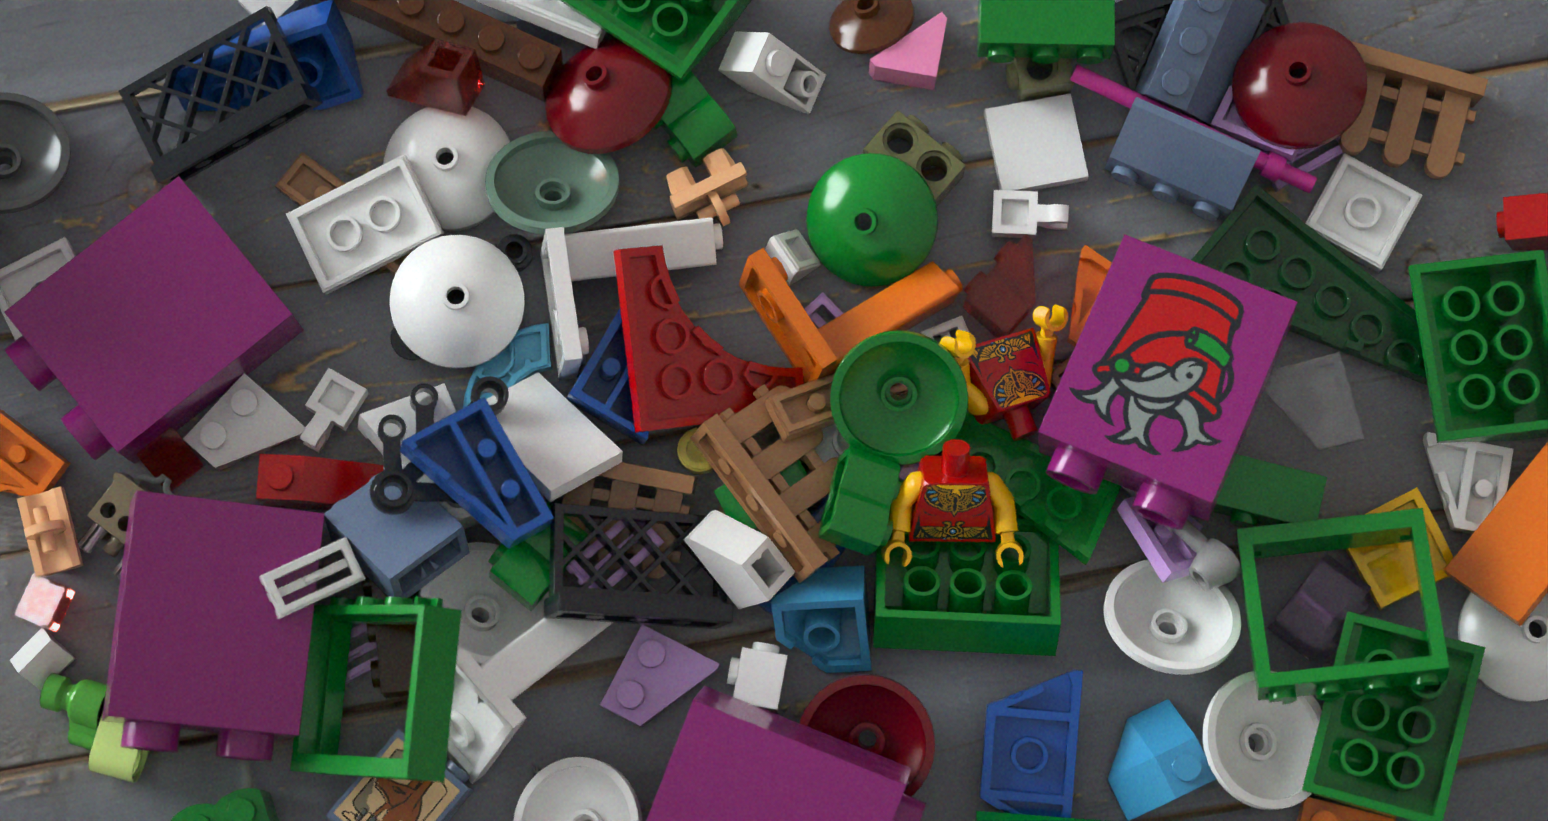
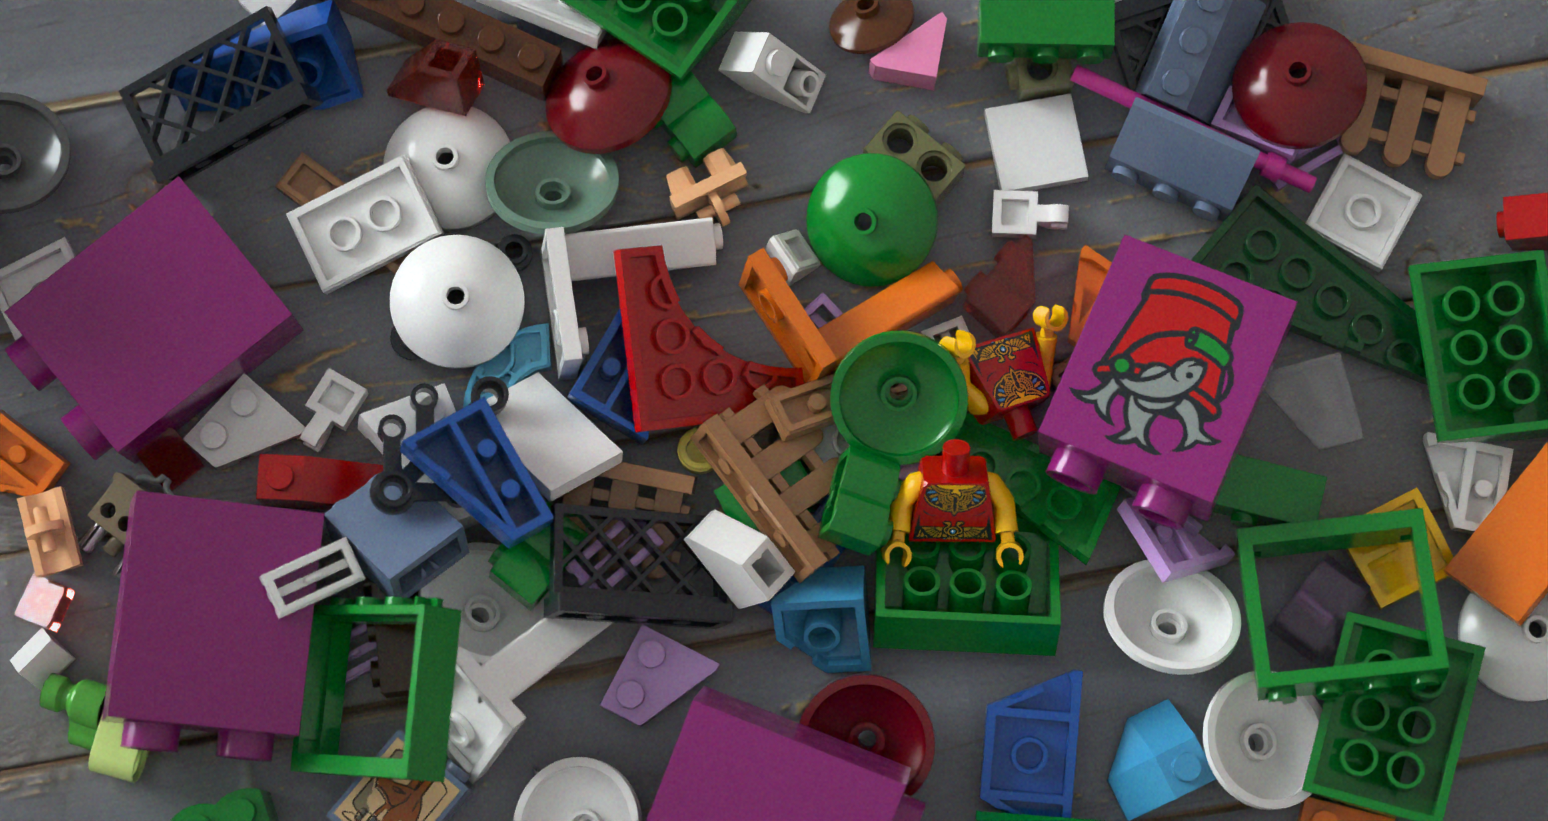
(758, 675): white brick -> none
(1214, 561): light grey bar -> none

